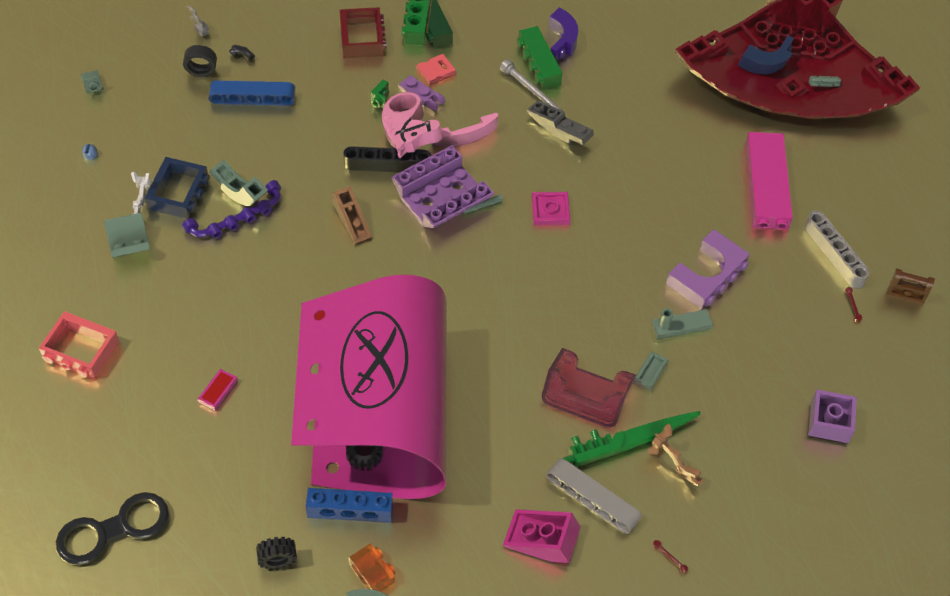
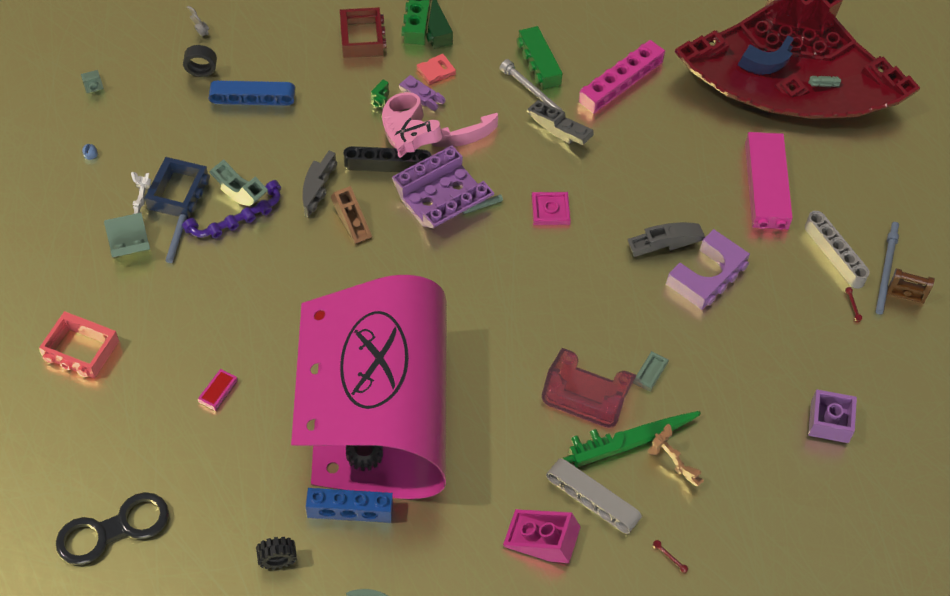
(176, 238): none -> sand blue bar
(242, 50): black arm -> none
(315, 181): none -> dark grey slope
(372, 569): clear orange brick -> none
(565, 26): dark purple arch -> none
(621, 76): none -> dark pink brick
(666, 235): none -> dark grey slope
(680, 324): sand green piece -> none
(892, 240): none -> sand blue bar

